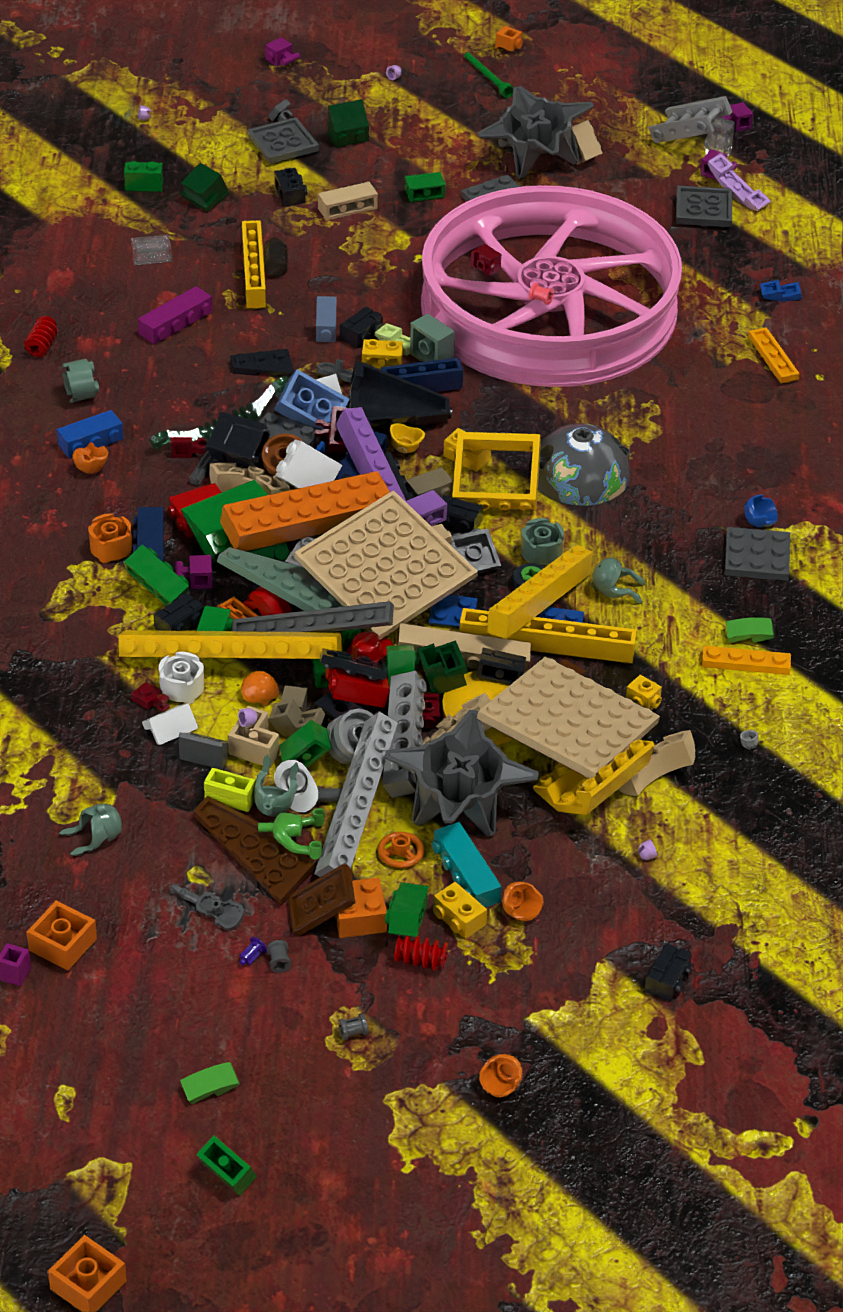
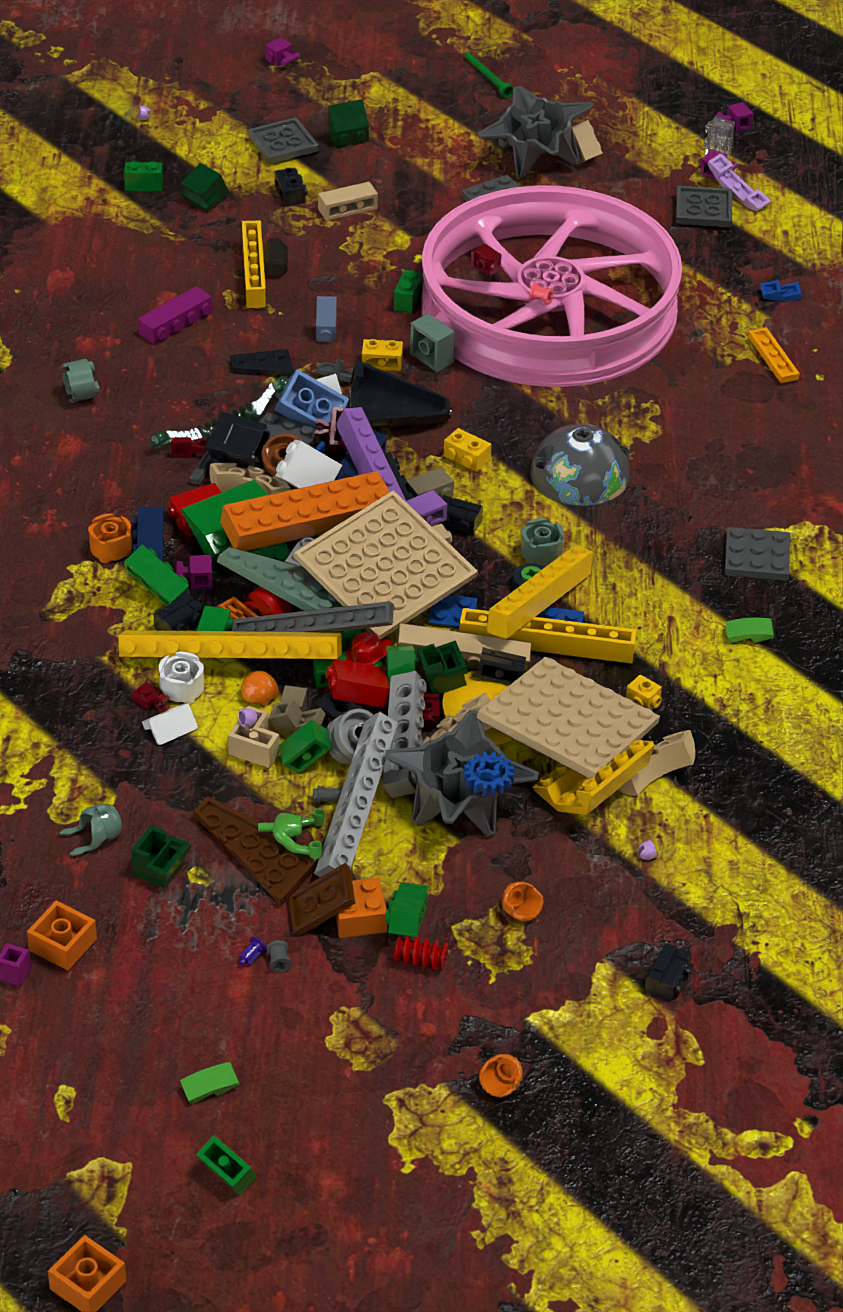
(41, 336): red piece -> none
(90, 459): orange hair -> none
(98, 429): blue brick -> none
(151, 249): clear brick -> none
(158, 856): none -> dark green plate
(203, 750): dark grey slope -> none
(227, 914): dark grey piece -> none
(230, 789): neon yellow brick -> none
(272, 799): sand green hair -> none
(280, 111): dark grey tile -> none
(307, 790): white piece -> none
(353, 1026): dark grey bush -> none
(360, 326): black brick -> none
(362, 665): black wing -> none
(390, 332): yellowish green slope -> none
(392, 75): lavender hinge -> none
(400, 847): orange piece -> none
(405, 438): yellow helmet -> none
(408, 291): none -> green brick
(425, 186): green brick -> none
(433, 375): dark blue brick -> none
(459, 910): yellow brick -> none
(466, 864): teal brick -> none
(477, 549): dark grey plate -> none
(489, 773): none -> blue gear
(501, 442): yellow window -> none
(508, 39): orange brick -> none
(607, 573): sand green hair -> none
(690, 119): light grey fence -> none
(746, 660): light orange plate -> none
(749, 739): light grey hinge -> none
(760, 511): blue hair -> none

